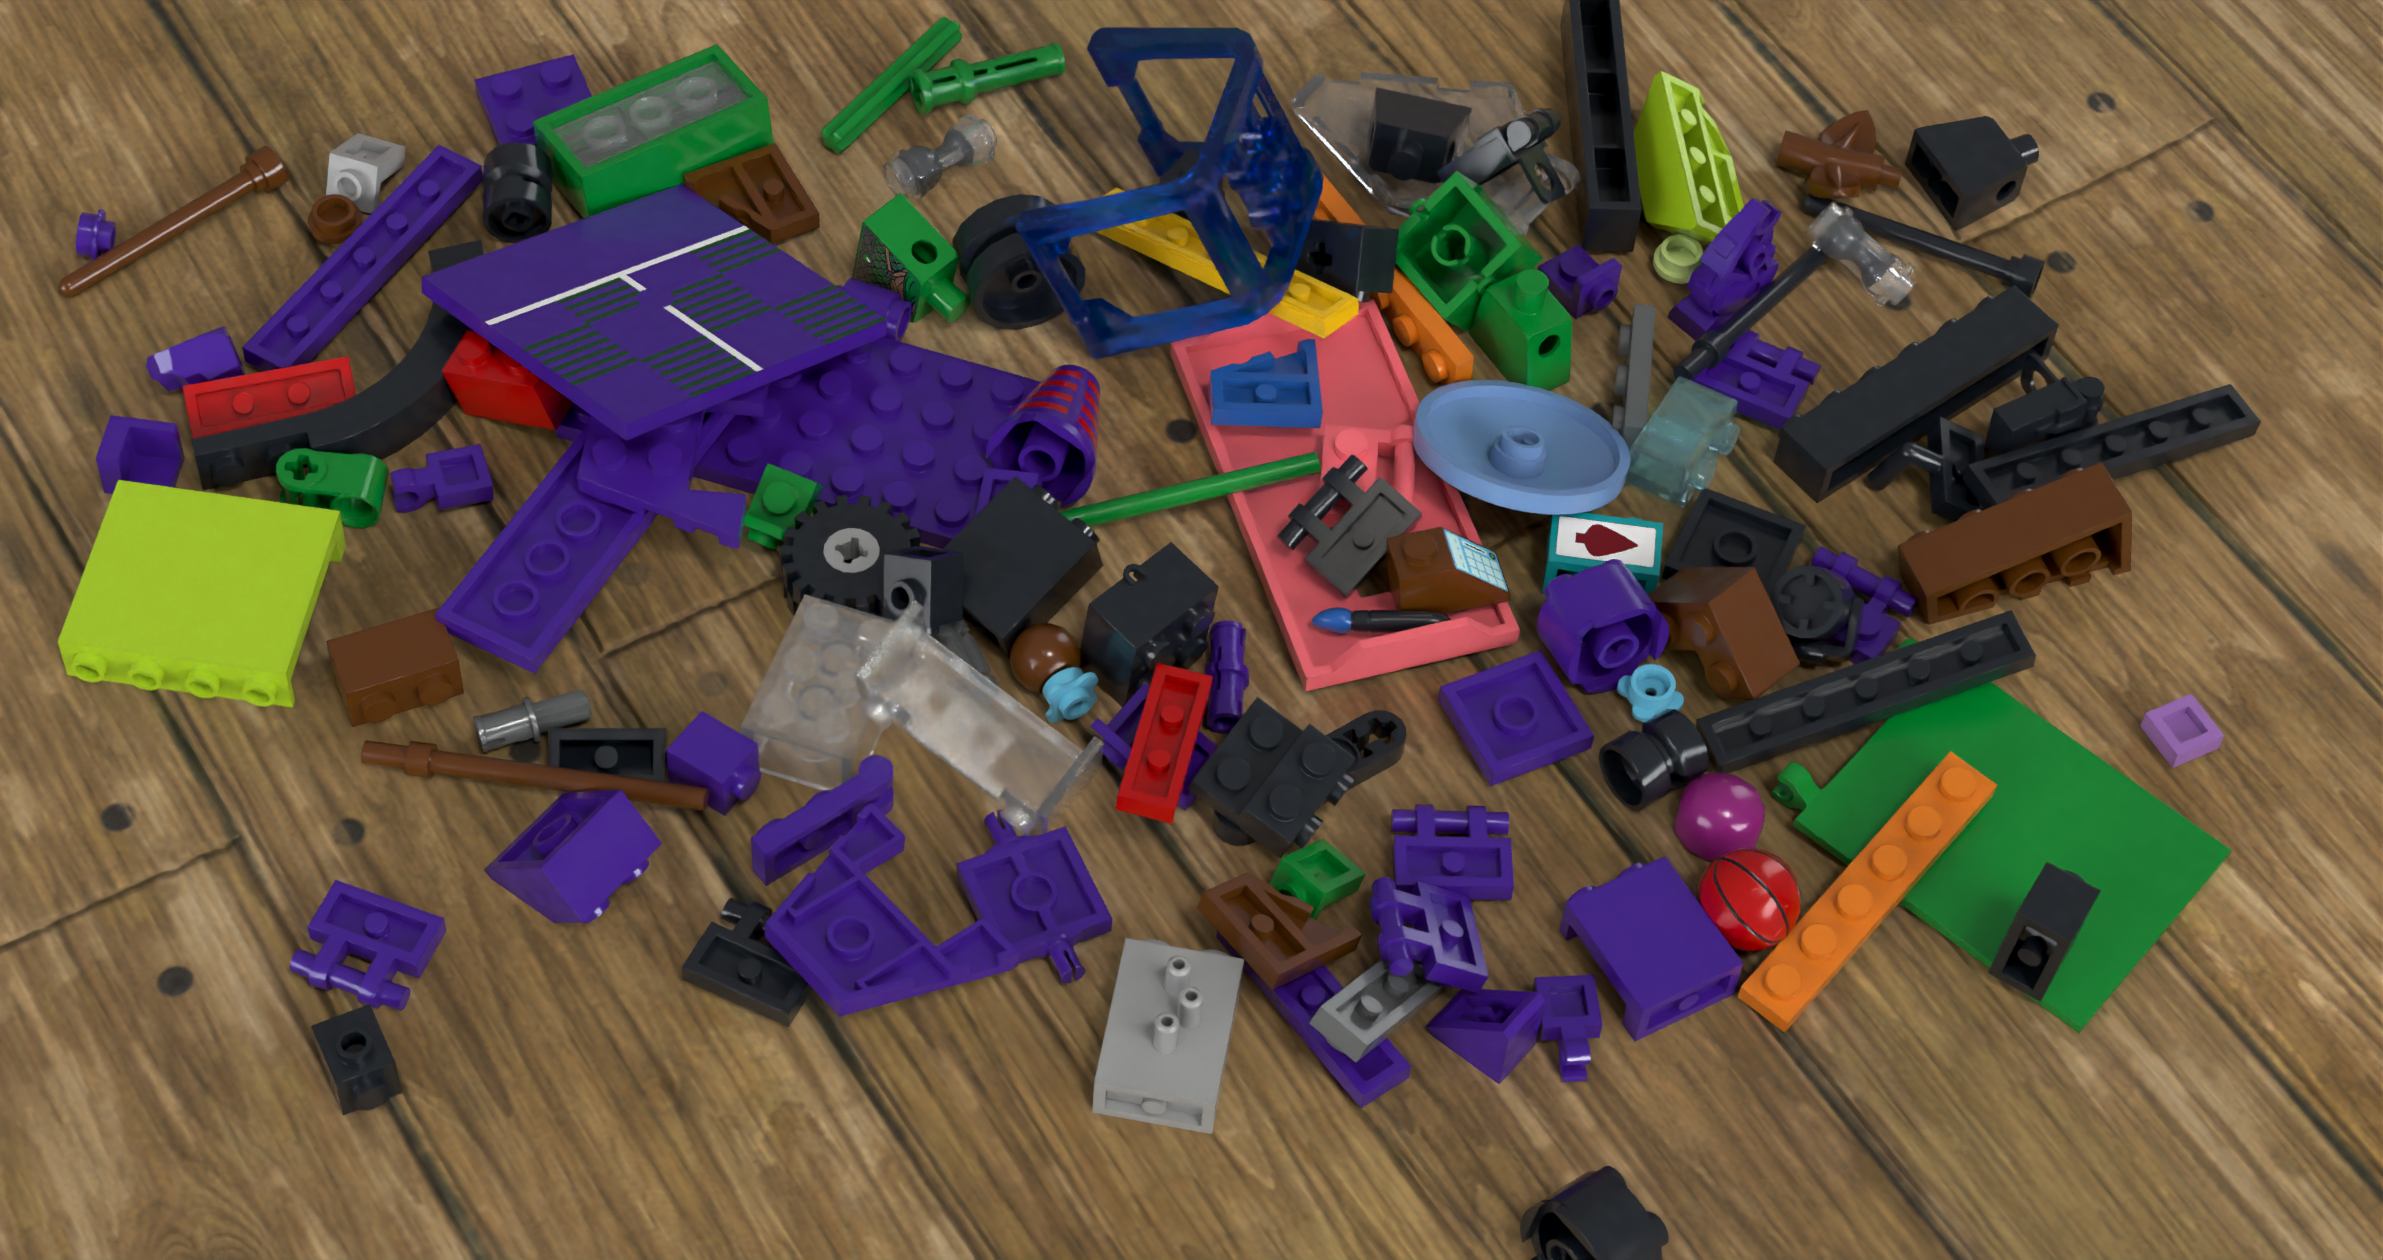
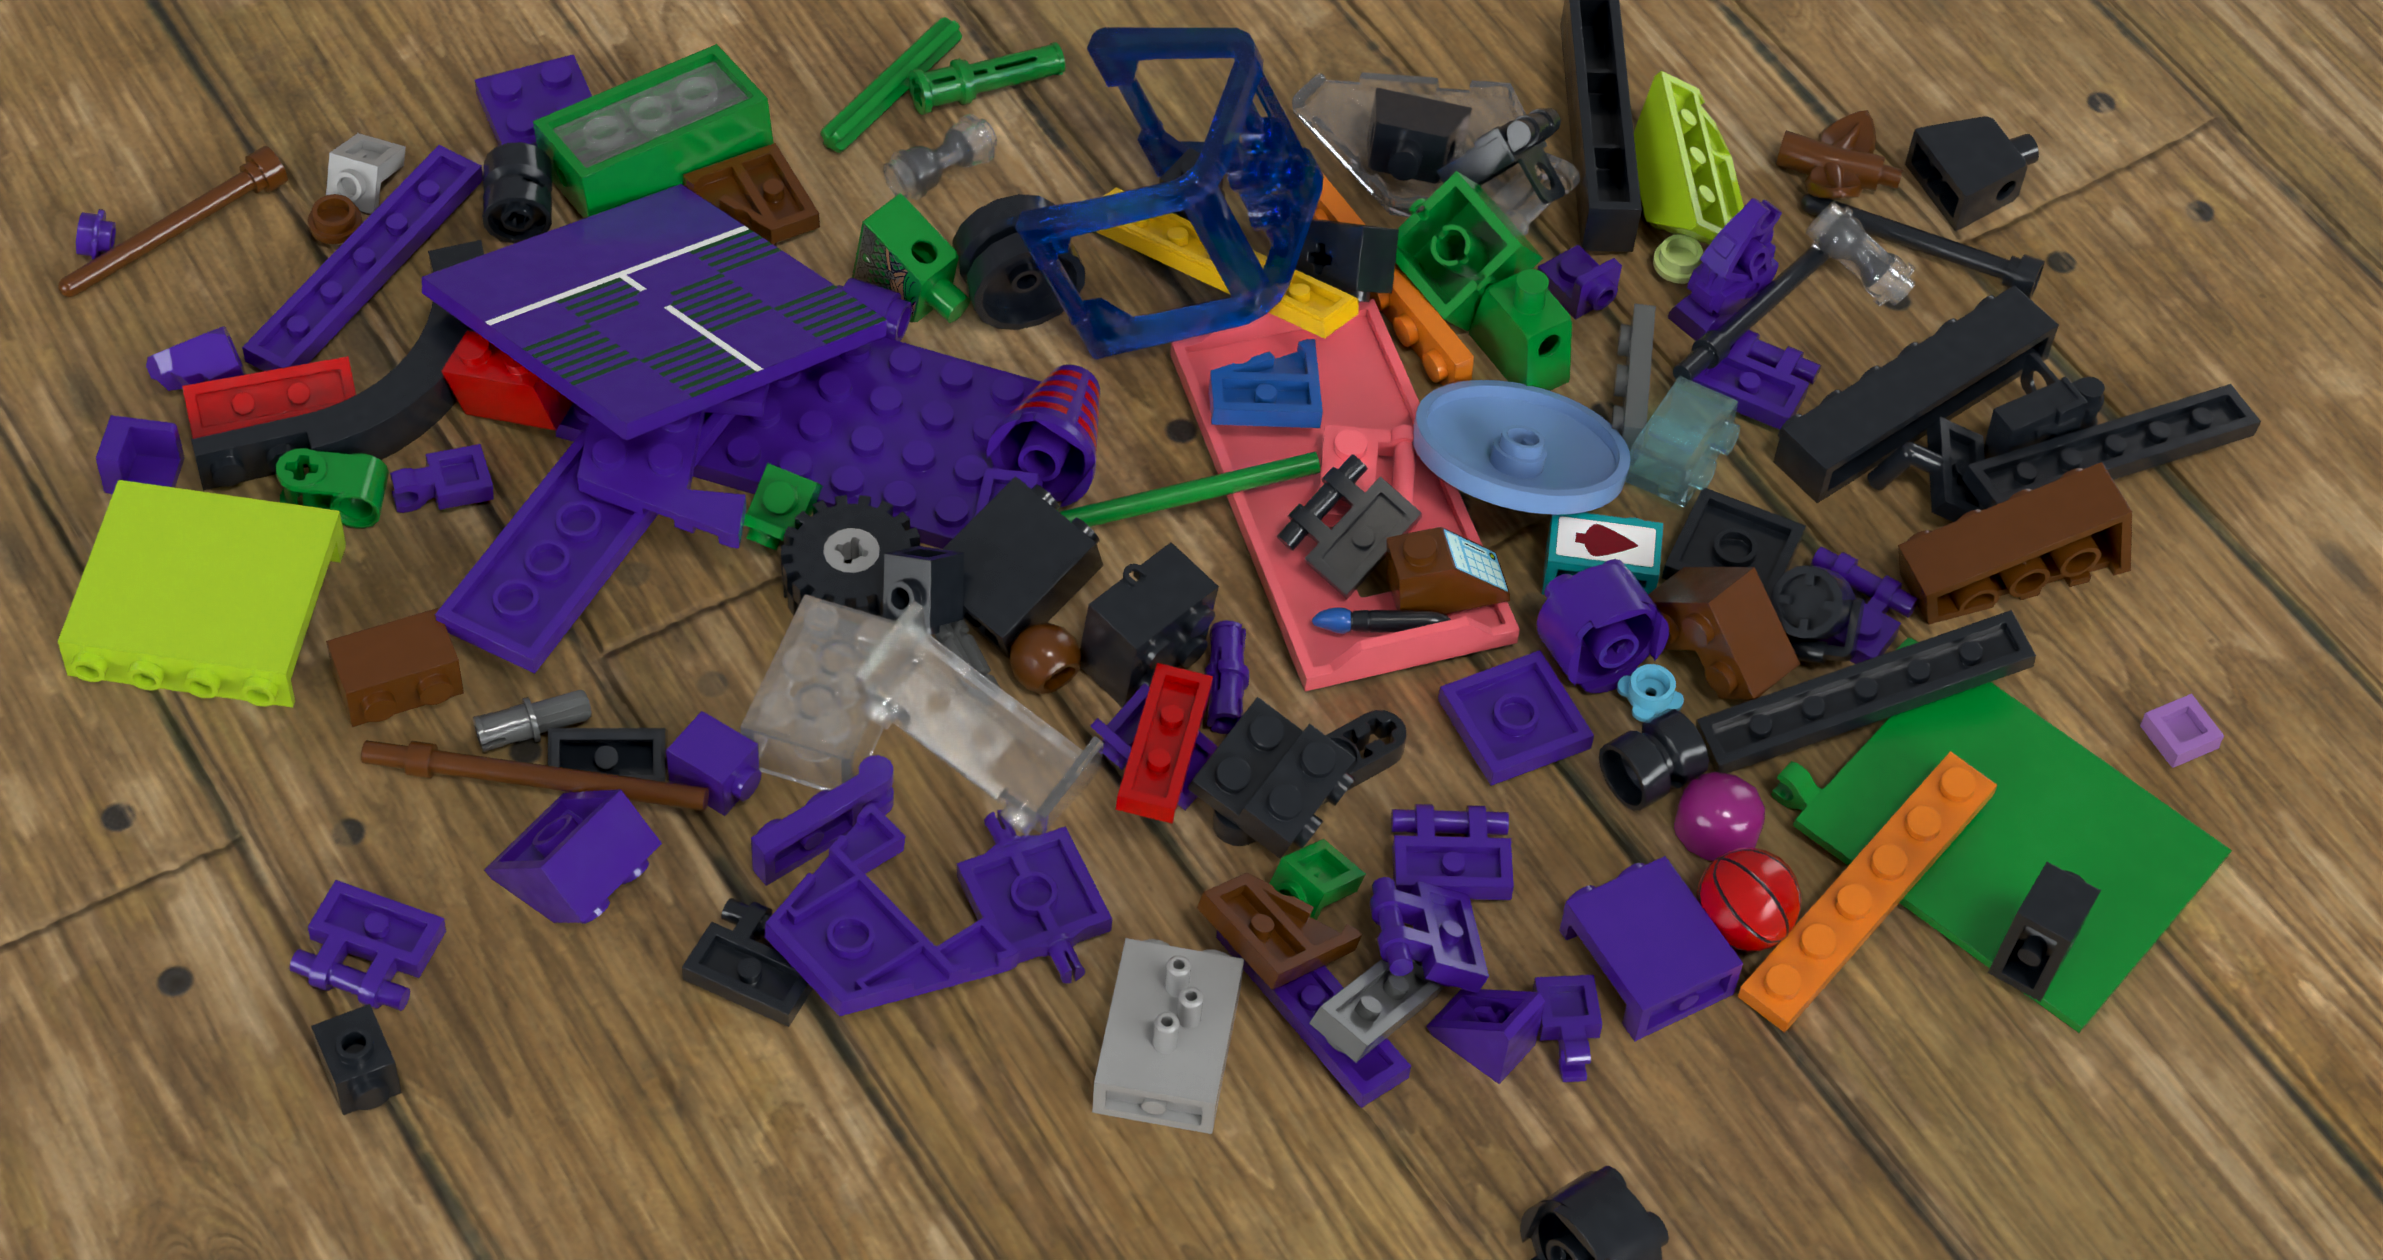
(1070, 694): medium azure plate -> none

